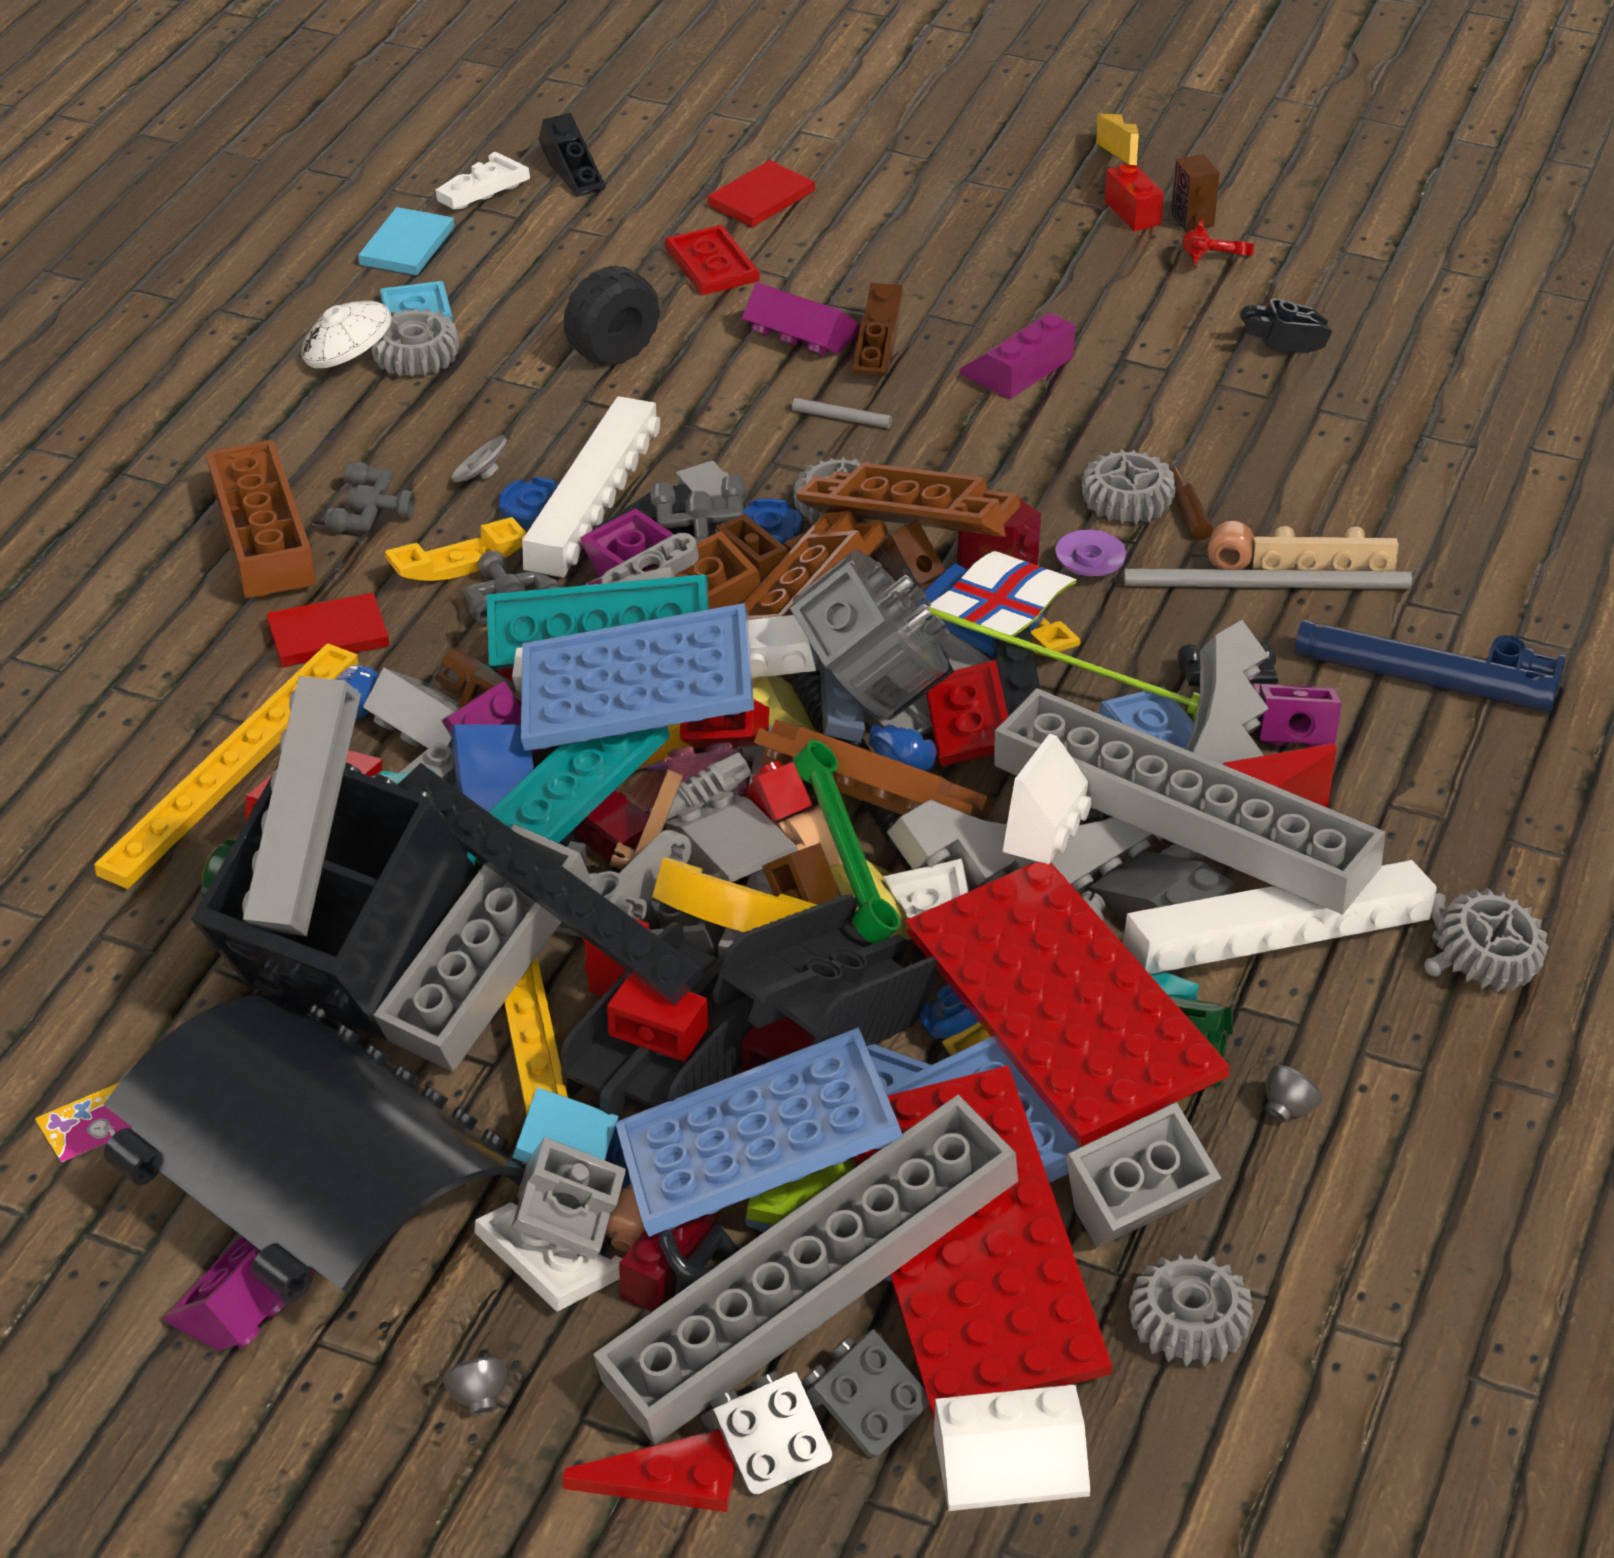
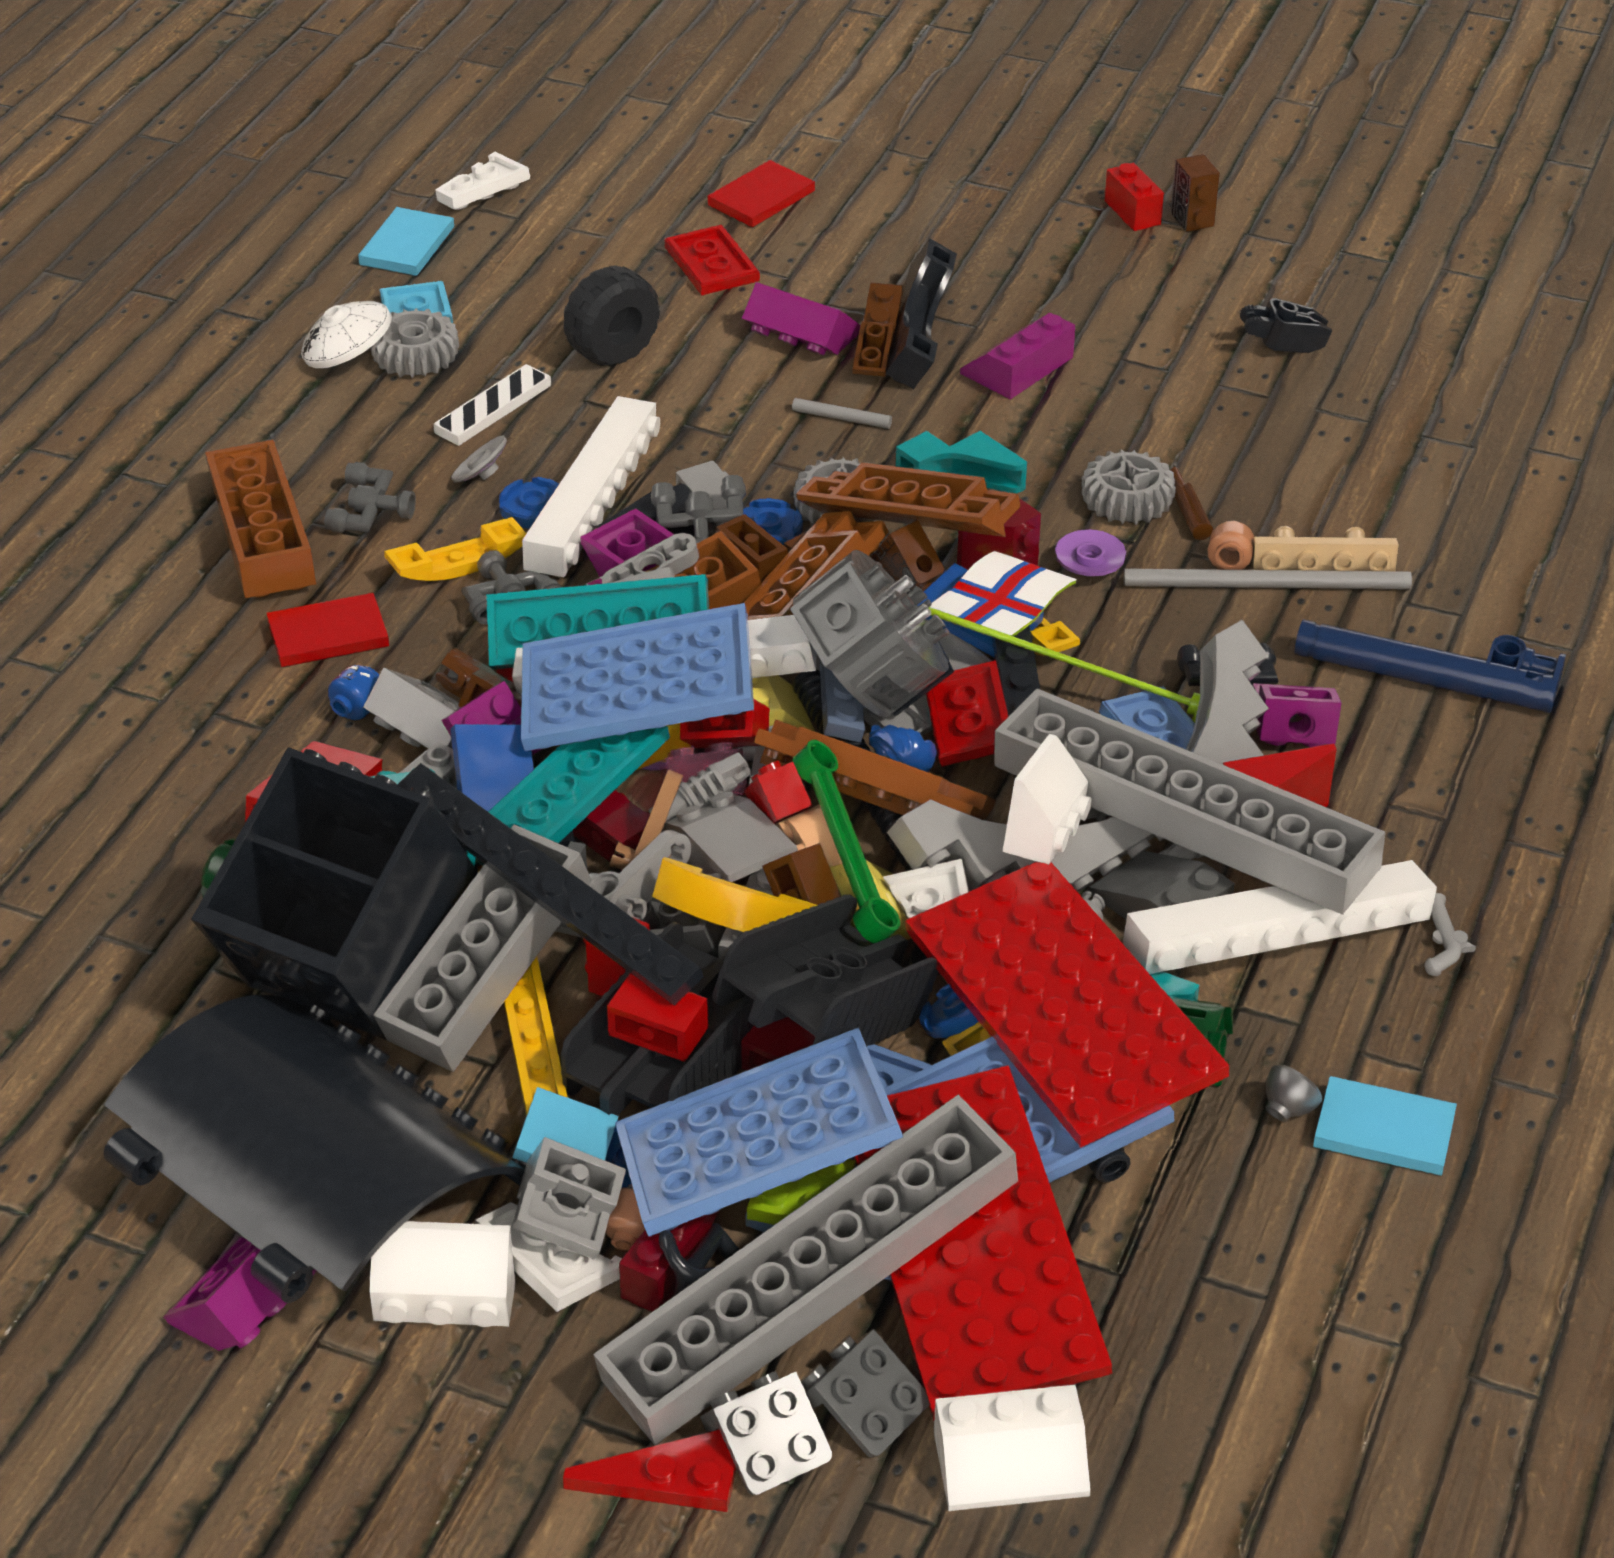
(81, 1125): sticker -> none
(213, 777): yellow plate -> none
(301, 806): light grey brick -> none
(444, 1275): none -> white slope
(477, 1383): flat silver brick -> none
(492, 404): none -> white tile
(569, 155): black slope -> none
(912, 343): none -> black arch
(972, 456): none -> teal arch
(1118, 137): yellow slope -> none
(1139, 1174): light grey slope -> none
(1191, 1309): light grey gear -> none
(1197, 242): red piece -> none
(1385, 1125): none -> medium azure tile
(1507, 960): light grey gear -> none

